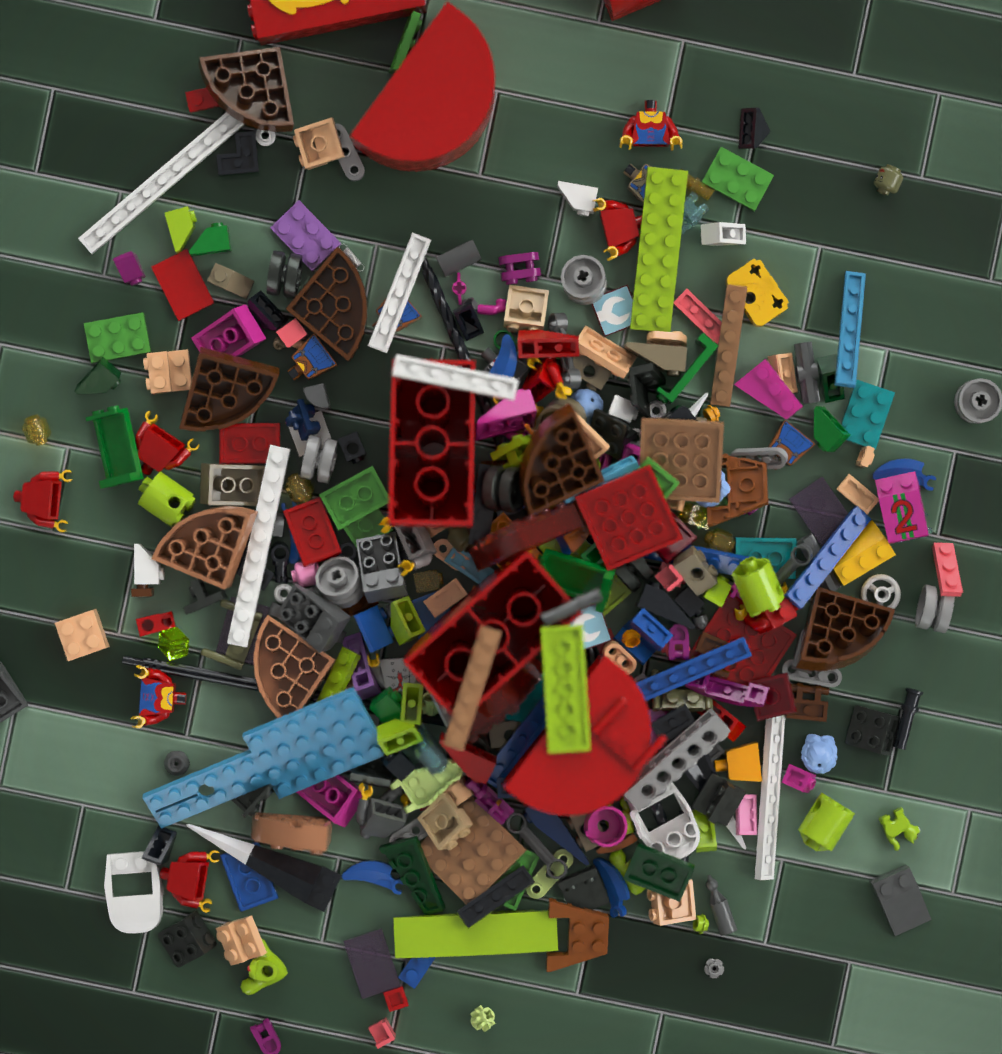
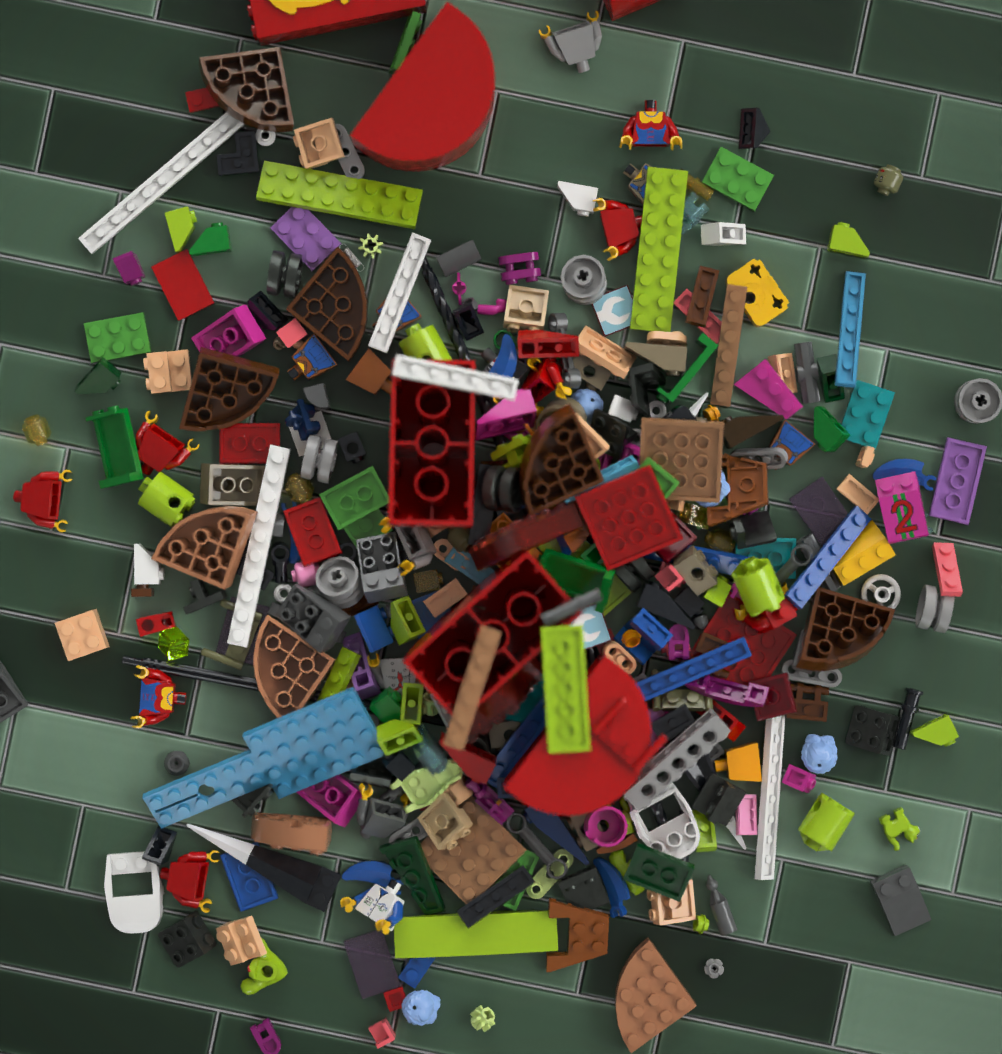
(230, 281): dark tan slope -> none
(339, 194): none -> lime plate
(371, 374): none -> dark orange torso
(375, 248): none -> yellowish green gear
(379, 905): none -> torso
(424, 343): none -> lime cylinder
(426, 1007): none -> light blue hair
(575, 42): none -> light grey torso
(648, 996): none -> nougat brick
(702, 296): none -> reddish brown plate
(742, 428): none -> dark brown slope
(752, 530): none -> pearl dark grey bracket
(847, 241): none -> lime slope
(937, 731): none -> lime slope
(957, 481): none -> medium lavender tile

